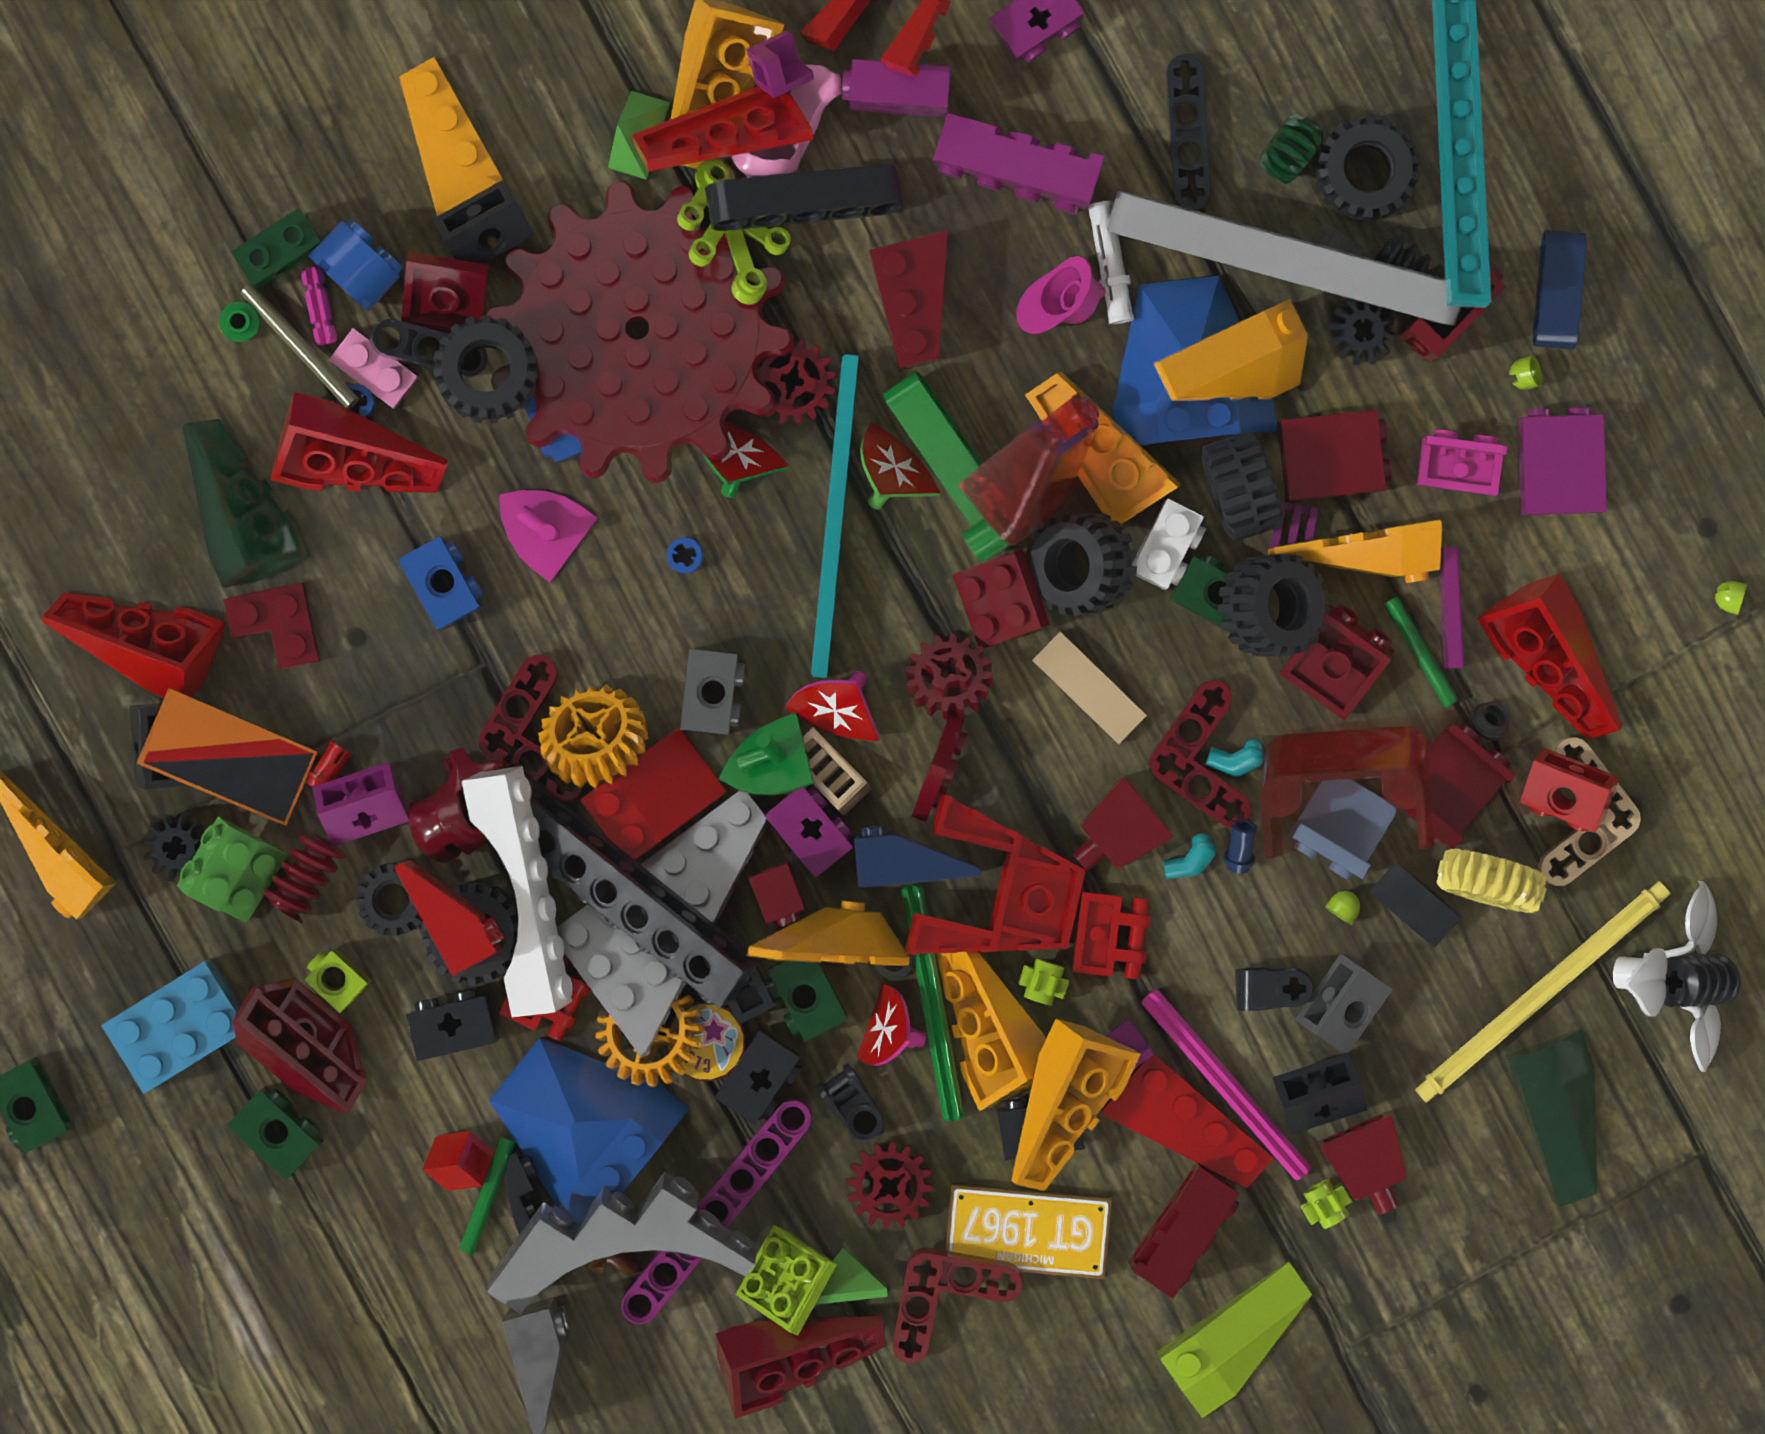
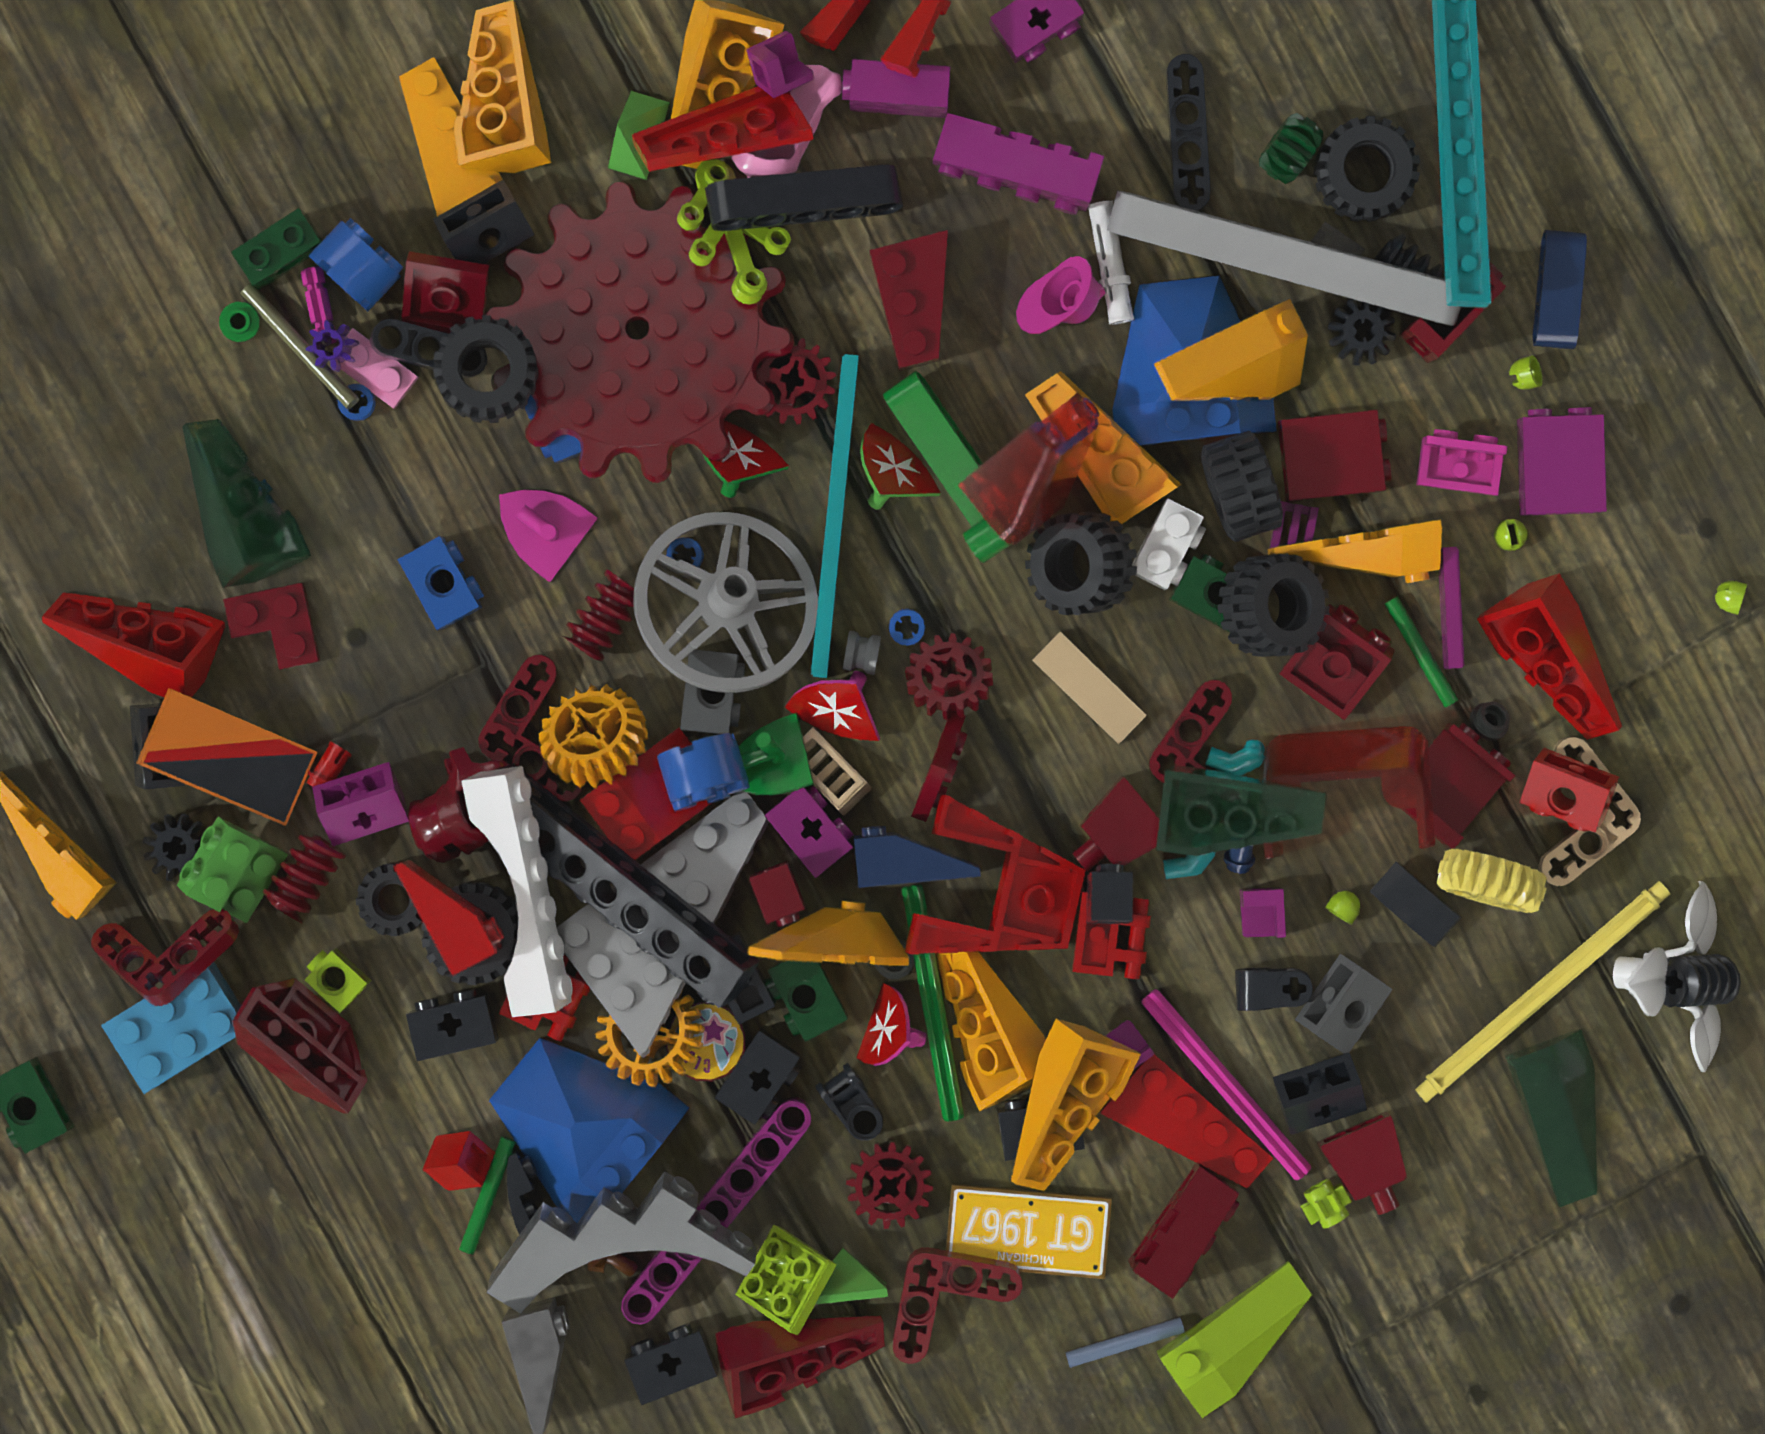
(157, 969): none -> dark red beam
(252, 1127): dark green brick -> none
(339, 447): red wedge -> none
(340, 352): none -> dark purple gear
(500, 107): none -> light orange wedge
(602, 616): none -> dark red piece
(658, 1381): none -> black brick
(703, 771): none -> blue brick
(726, 601): none -> light grey wheel
(861, 652): none -> dark grey wheel
(915, 618): none -> blue bush
(1001, 599): dark red plate -> none
(1043, 982): lime gear -> none
(1109, 895): none -> black brick
(1125, 1342): none -> sand blue bar
(1225, 811): none -> clear green wedge
(1262, 912): none -> magenta panel
(1343, 826): sand blue bracket -> none
(1503, 538): none -> lime hinge

